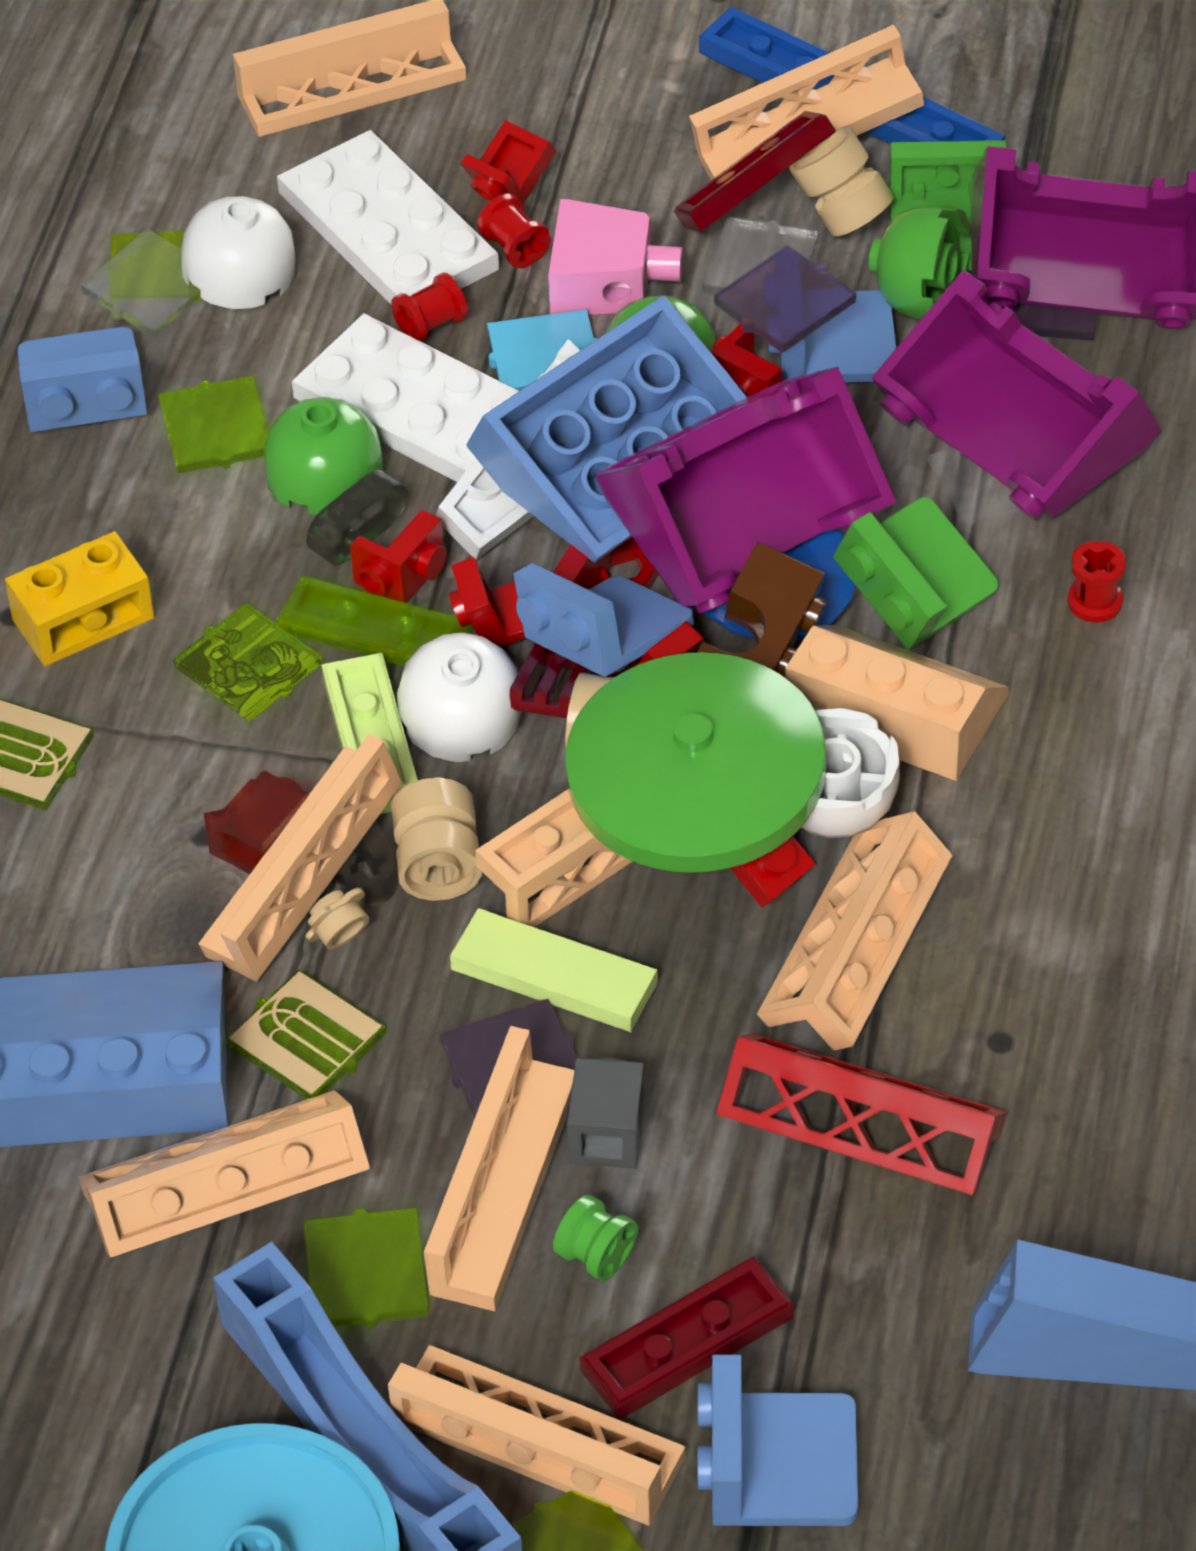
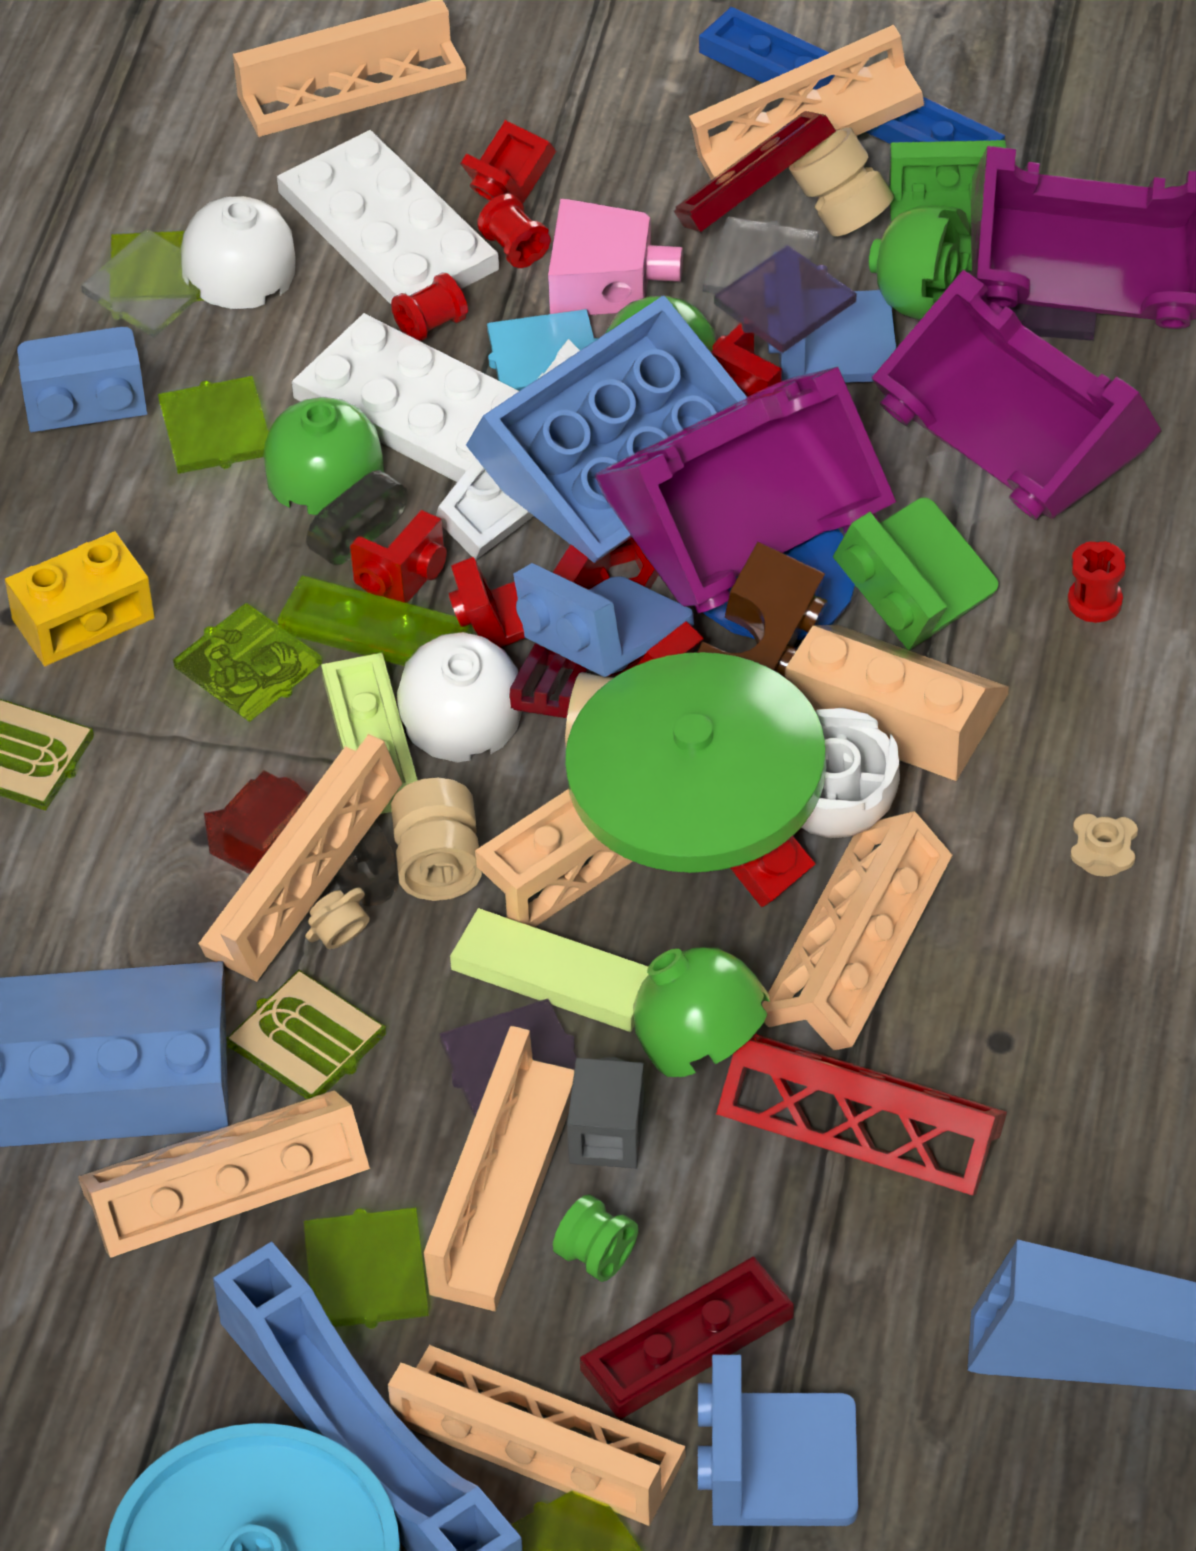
(696, 1007): none -> bright green cylinder
(1104, 857): none -> tan plate

